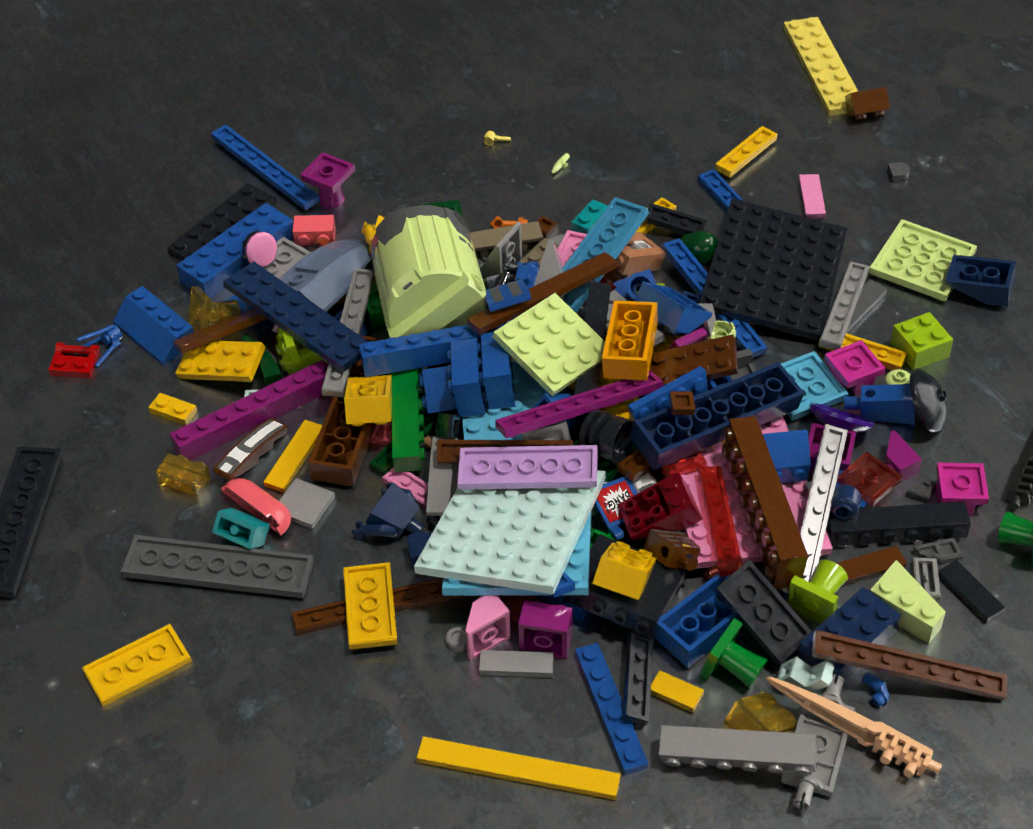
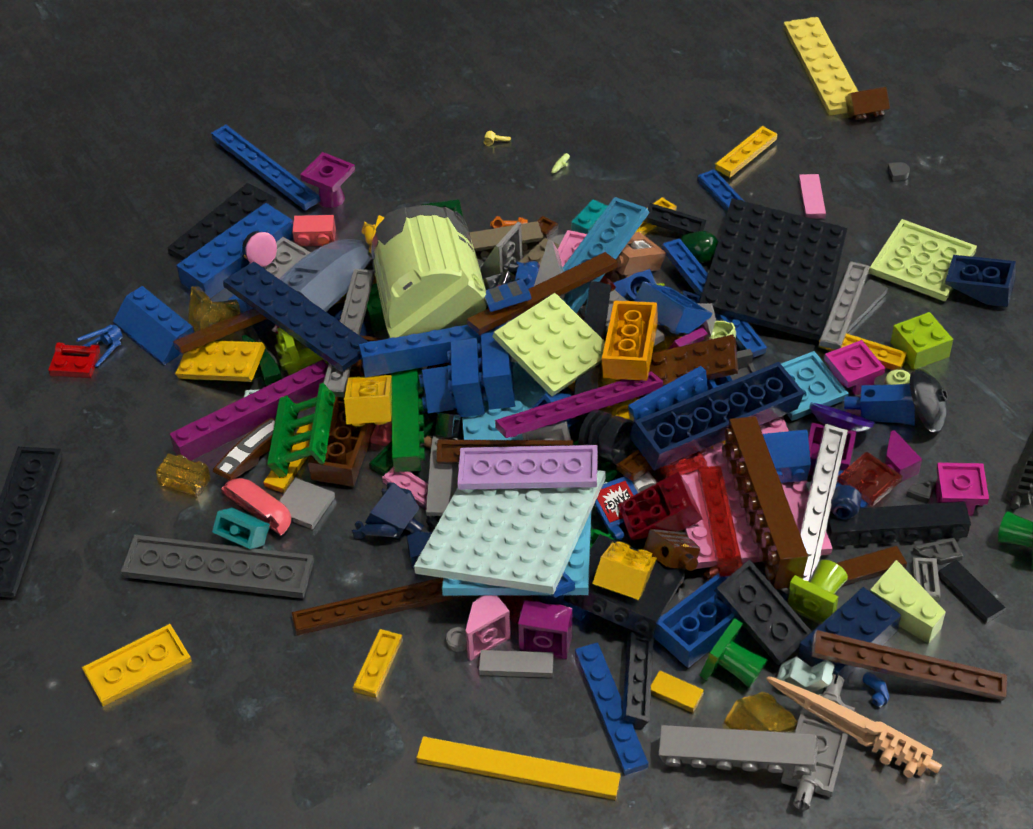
(173, 409): yellow plate -> none
(287, 423): none -> green fence
(370, 606): yellow tile -> none
(377, 663): none -> yellow tile
(681, 403): reddish brown plate -> none

